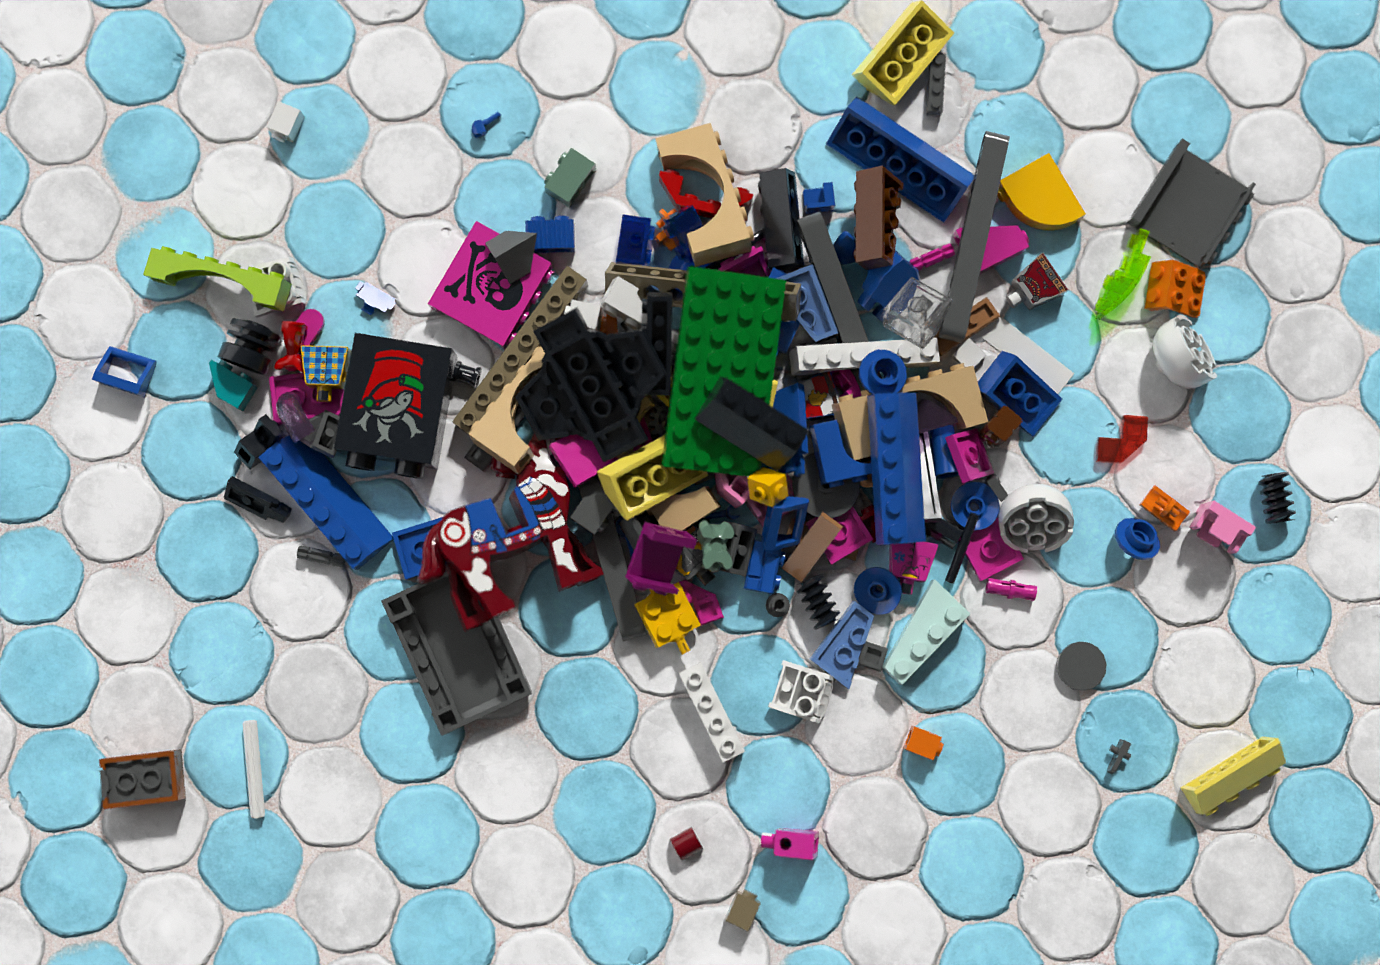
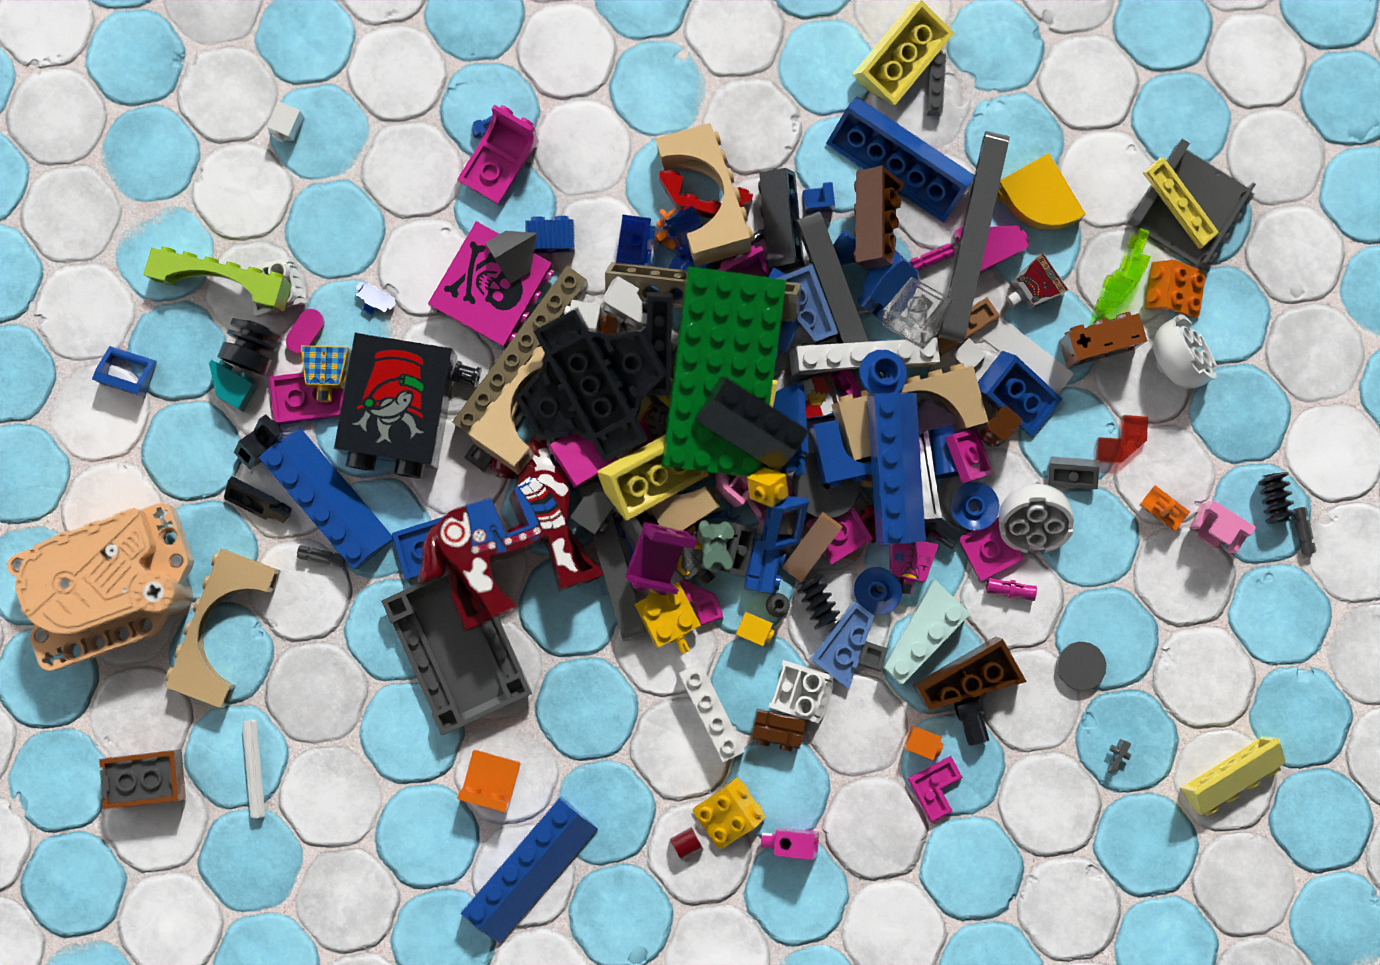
(102, 581): none -> light nougat piece
(192, 670): none -> tan arch
(293, 339): red animal -> none
(293, 416): clear purple cylinder -> none
(325, 433): dark grey slope -> none
(489, 781): none -> orange bracket
(499, 155): none -> dark pink bracket
(529, 870): none -> blue slope
(569, 177): sand green brick -> none
(729, 813): none -> yellow bracket
(743, 909): dark tan brick -> none
(755, 629): none -> yellow brick
(777, 729): none -> reddish brown brick
(928, 786): none -> dark pink tile
(962, 547): black bar -> none
(970, 714): none -> black piece
(971, 675): none -> reddish brown wedge
(997, 488): dark grey tile -> none
(1074, 472): none -> dark grey slope
(1102, 339): none -> dark orange piece
(1137, 538): blue piece -> none
(1180, 202): none -> light yellow tile
(1304, 531): none -> dark grey axle

